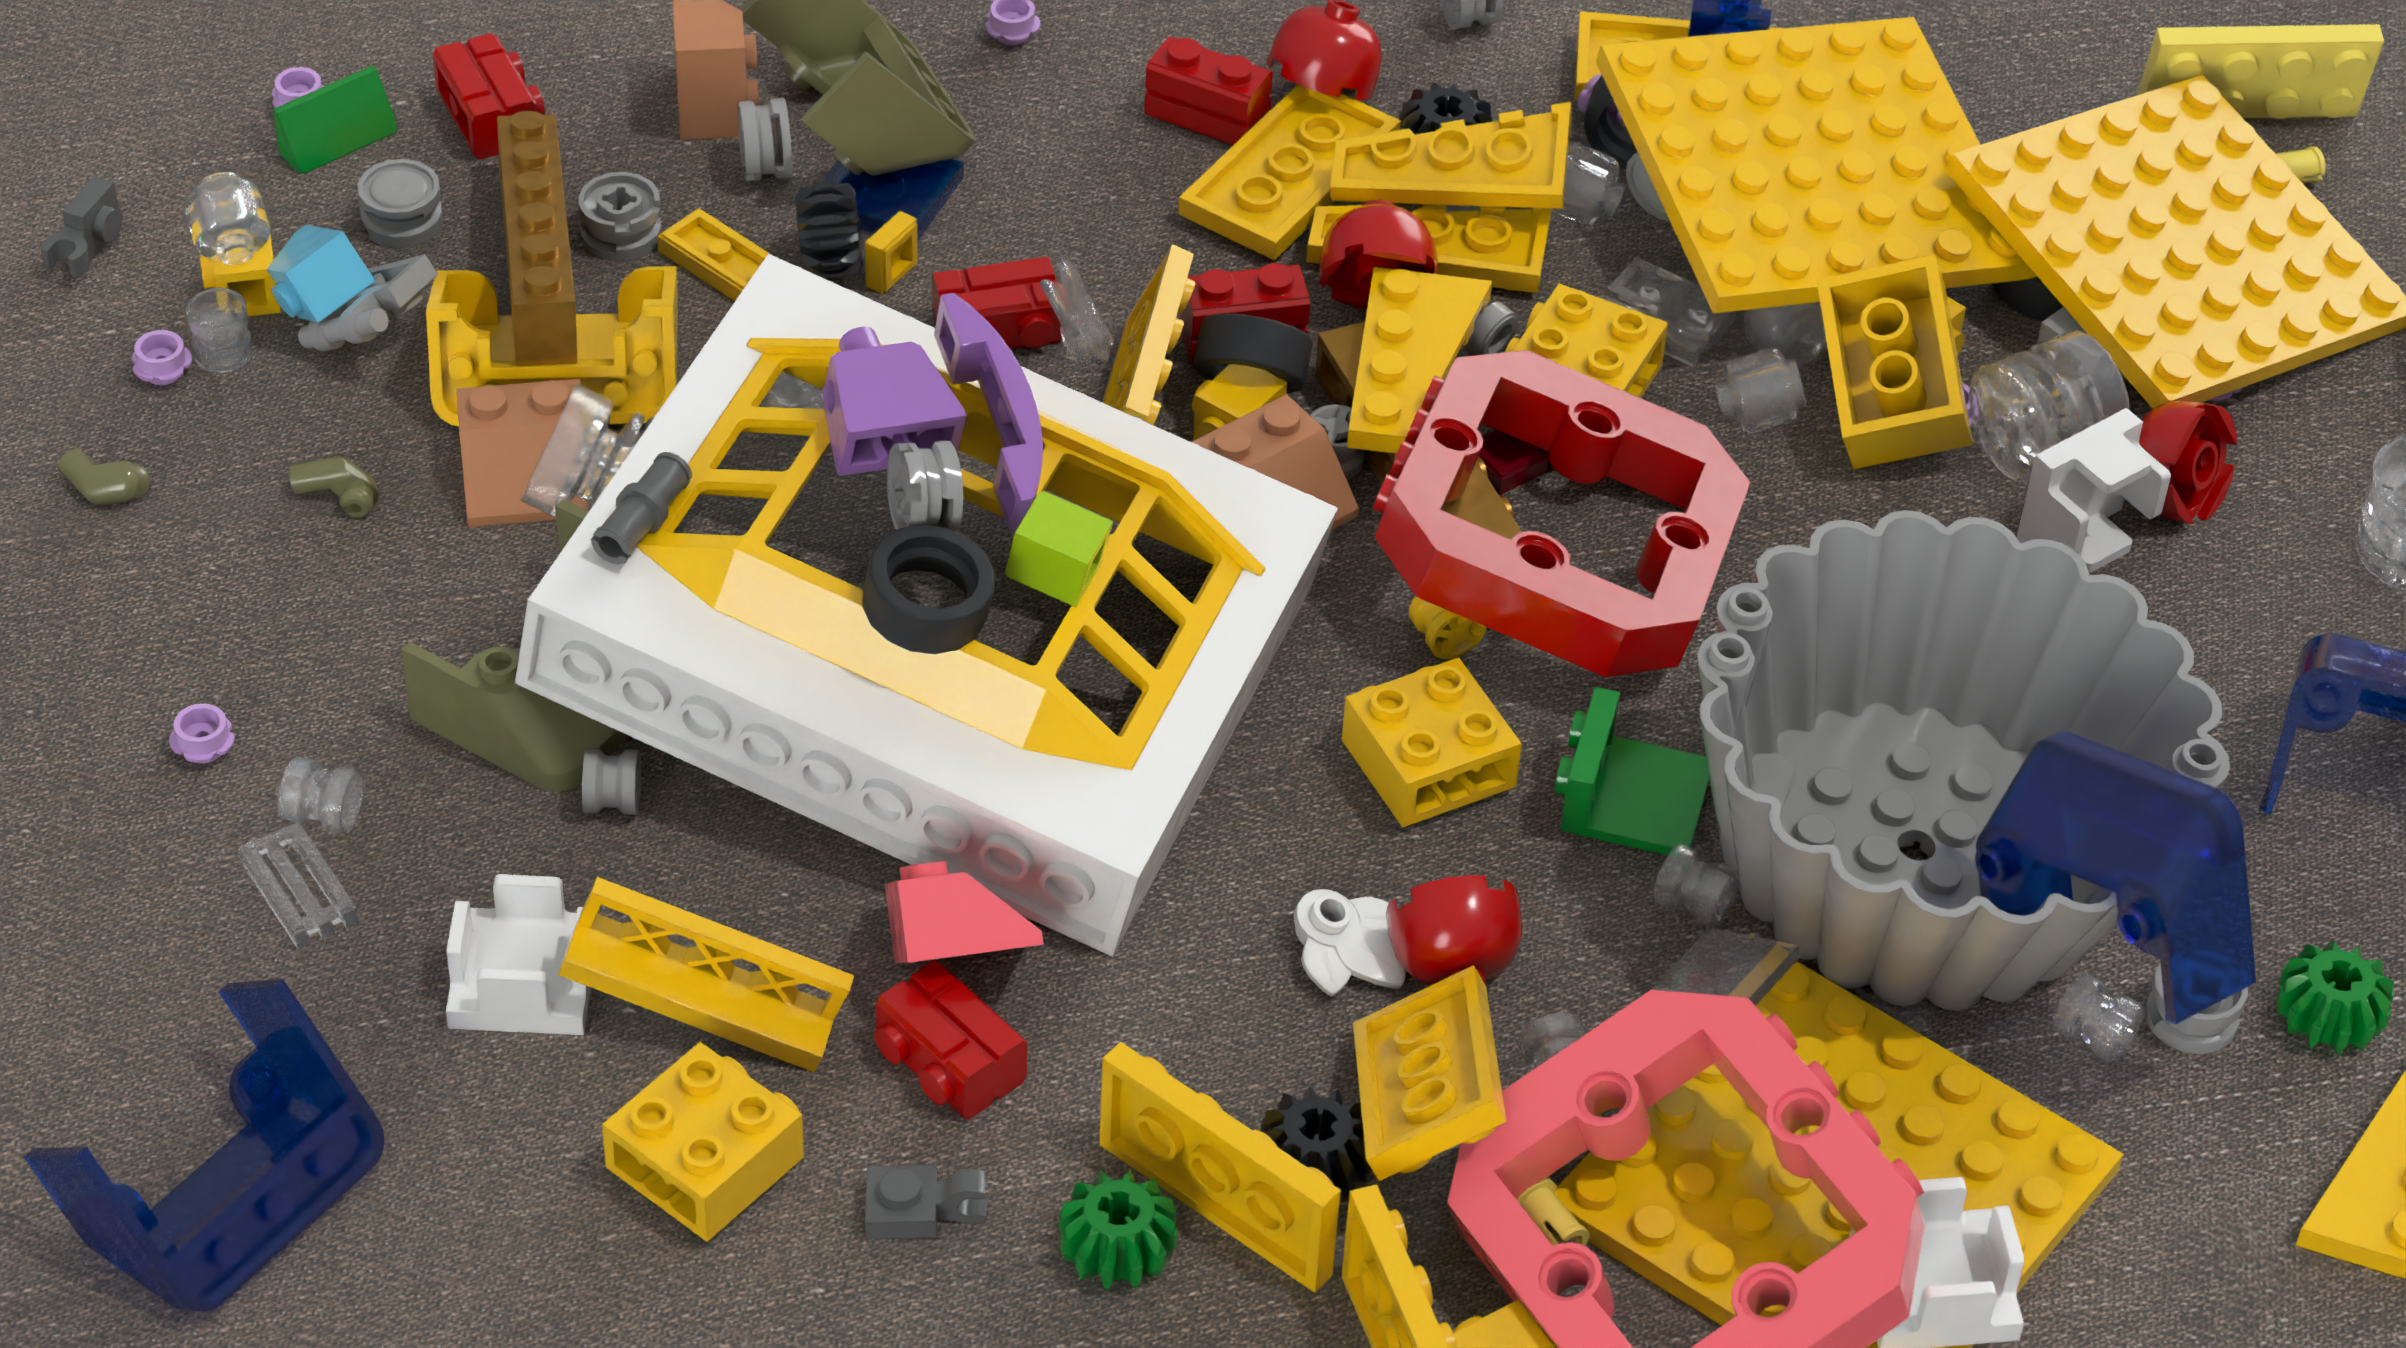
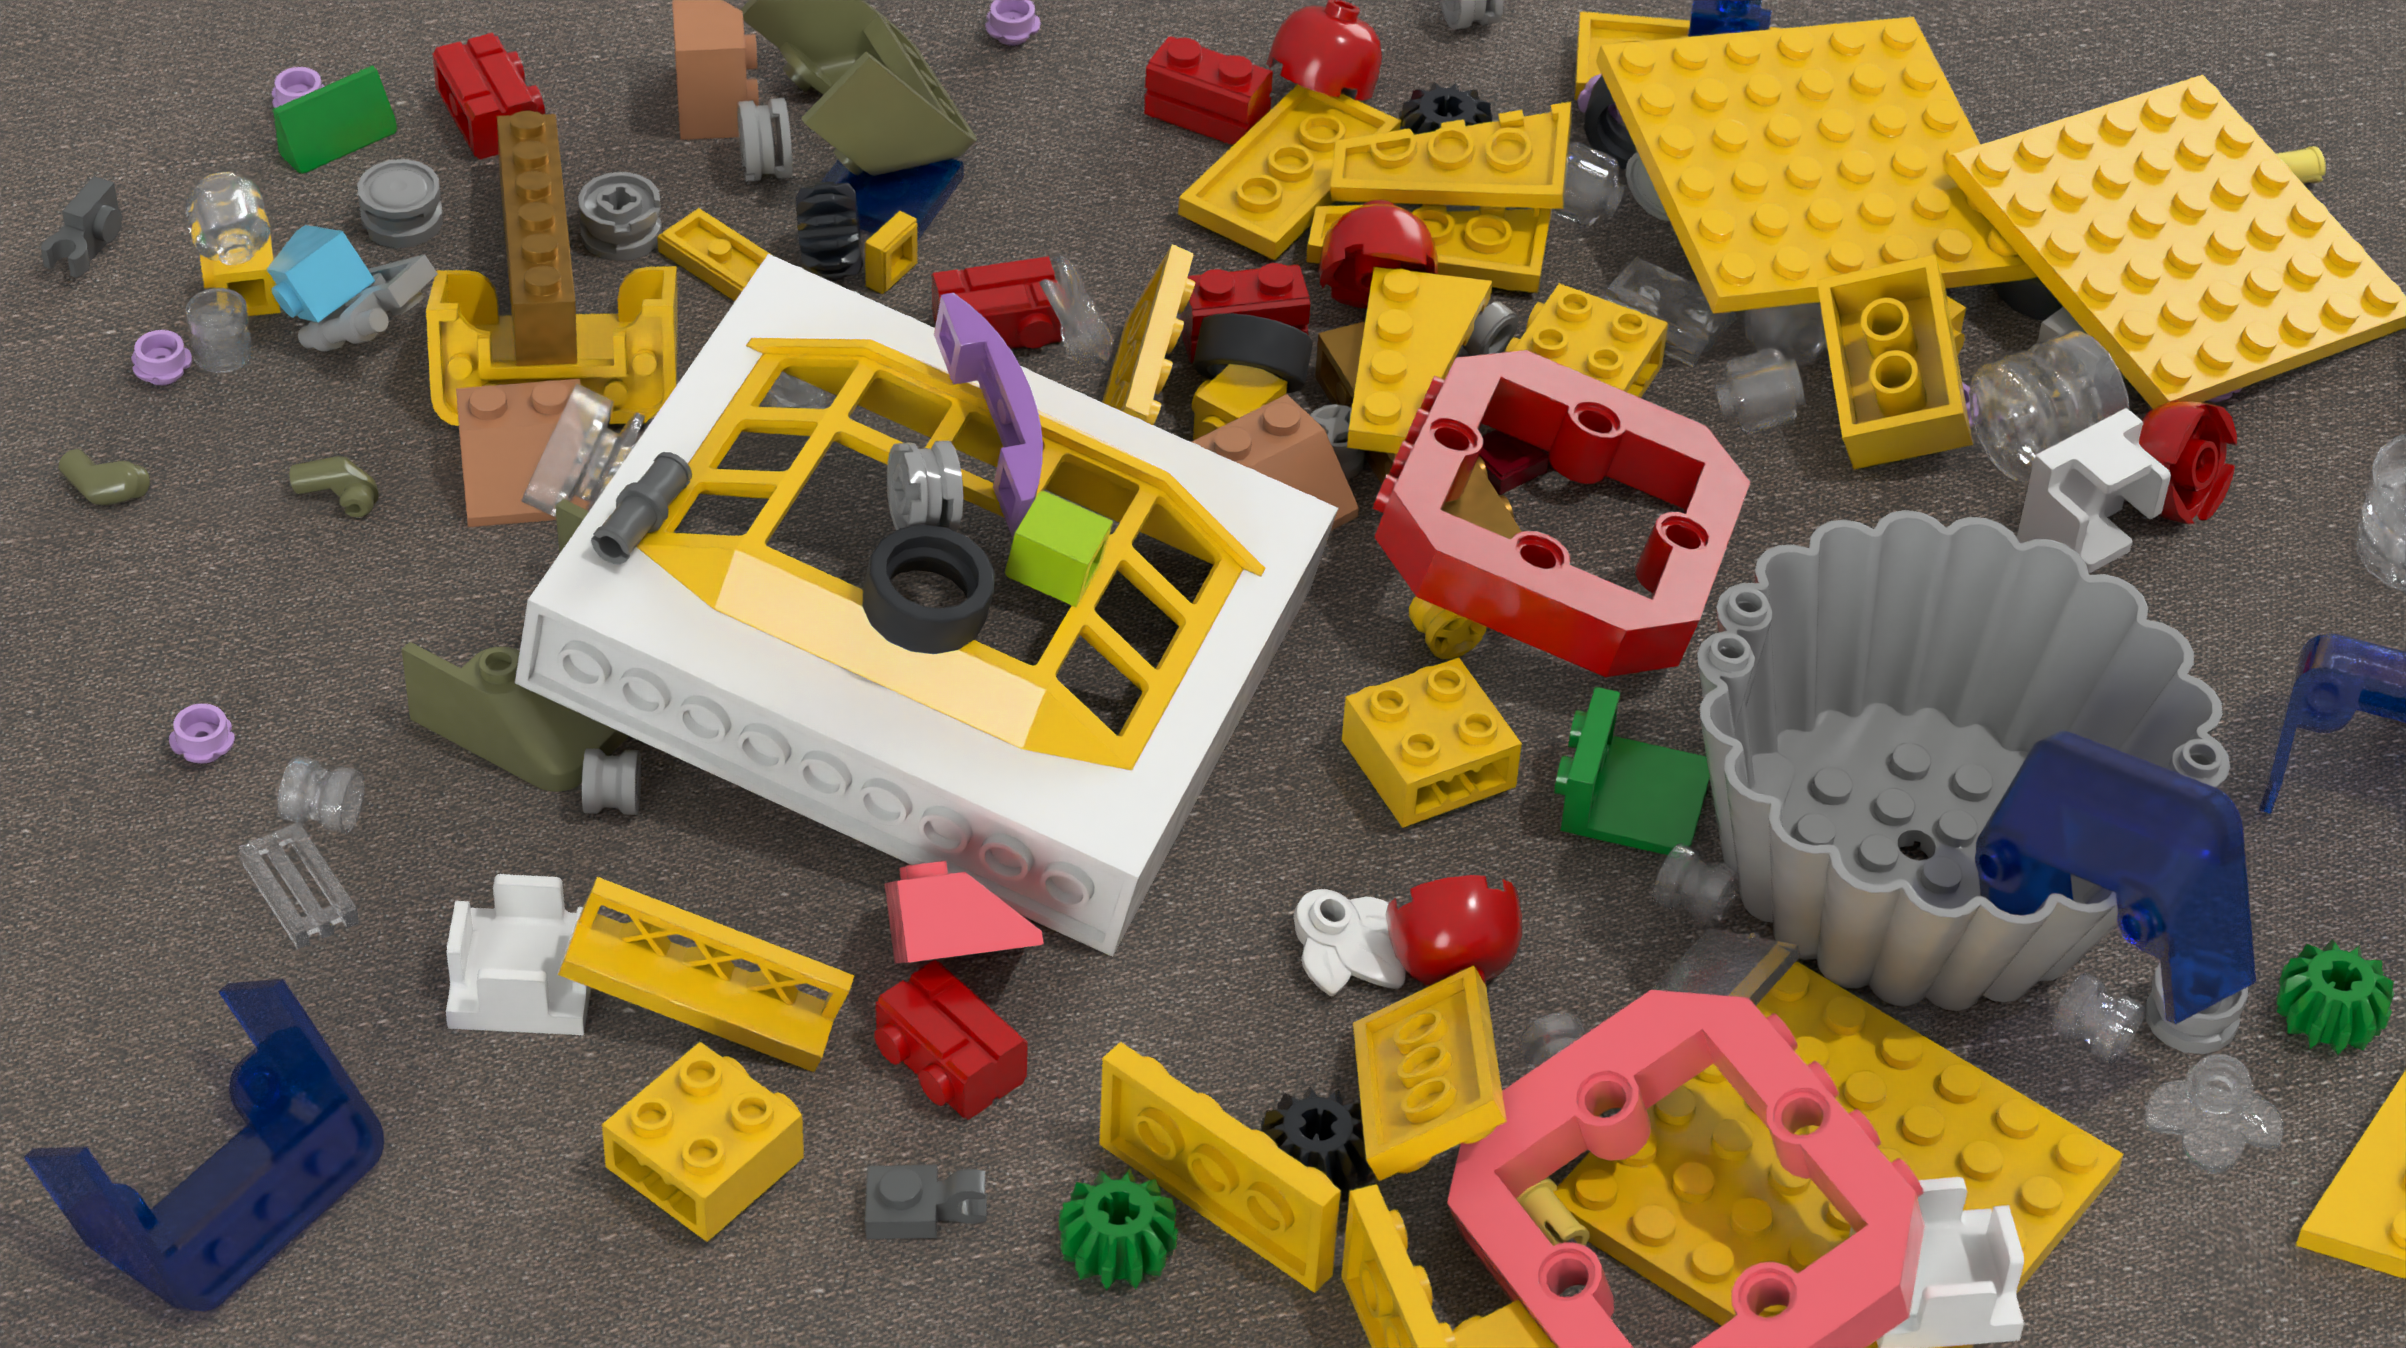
(884, 399): medium lavender torso -> none
(2214, 1113): none -> clear plate
(2271, 68): light yellow plate -> none

